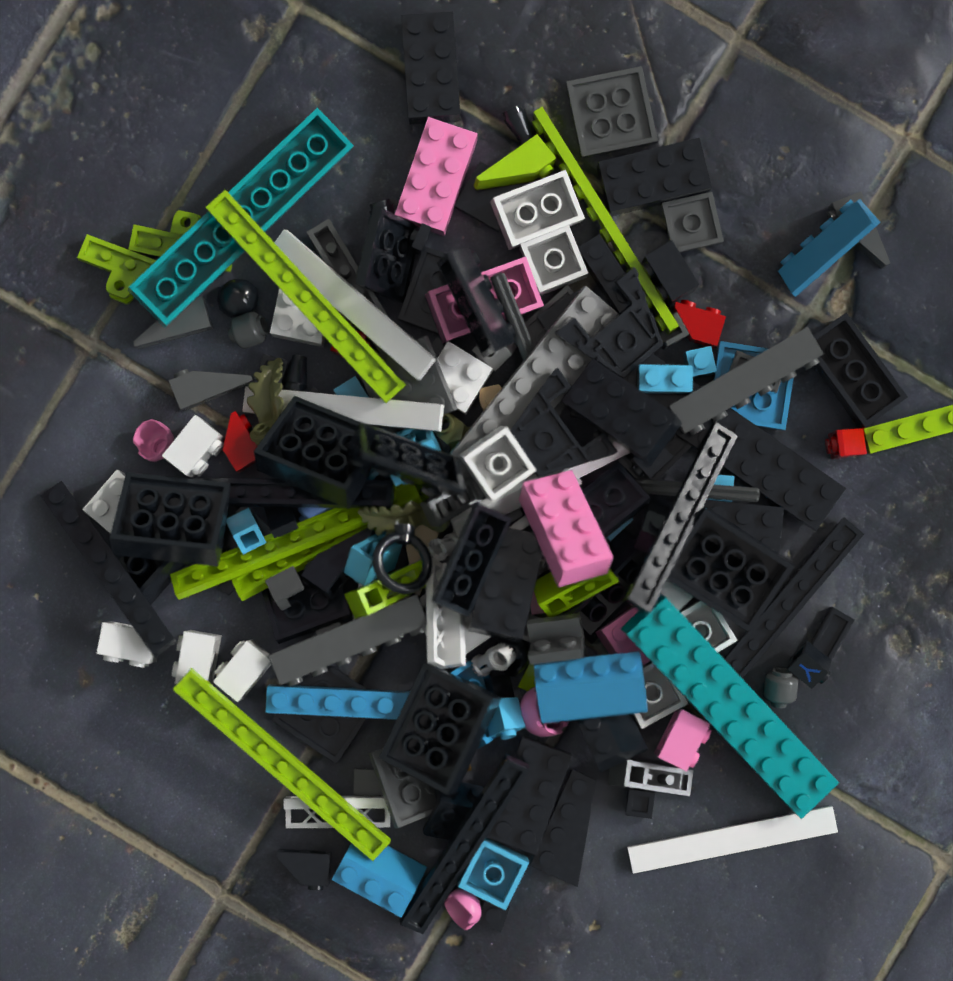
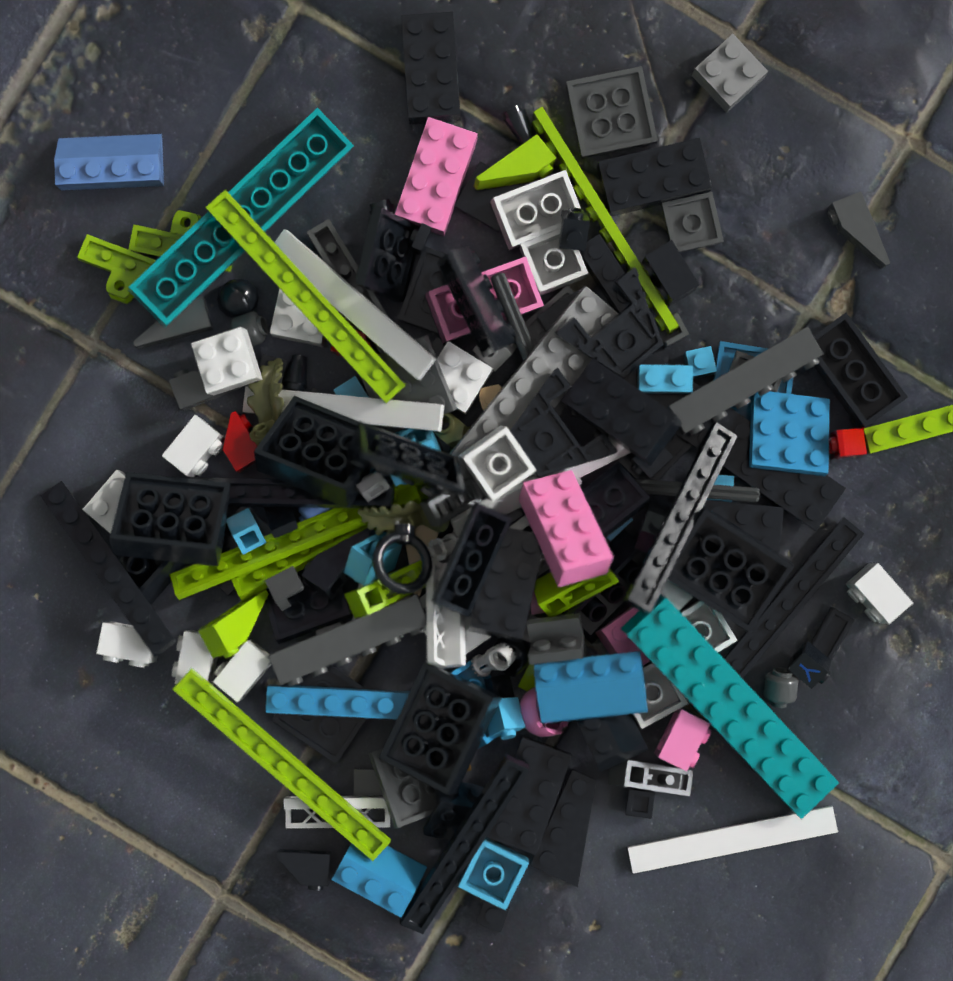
(109, 162): none -> medium blue slope
(152, 439): bright pink hair -> none
(226, 361): none -> white brick
(232, 627): none -> lime slope
(372, 486): none -> light grey plate
(463, 908): bright pink hair -> none
(574, 229): none -> black bracket
(703, 325): red slope -> none
(729, 73): none -> light grey brick
(789, 433): none -> dark azure plate
(829, 246): dark azure slope -> none
(878, 594): none -> white brick

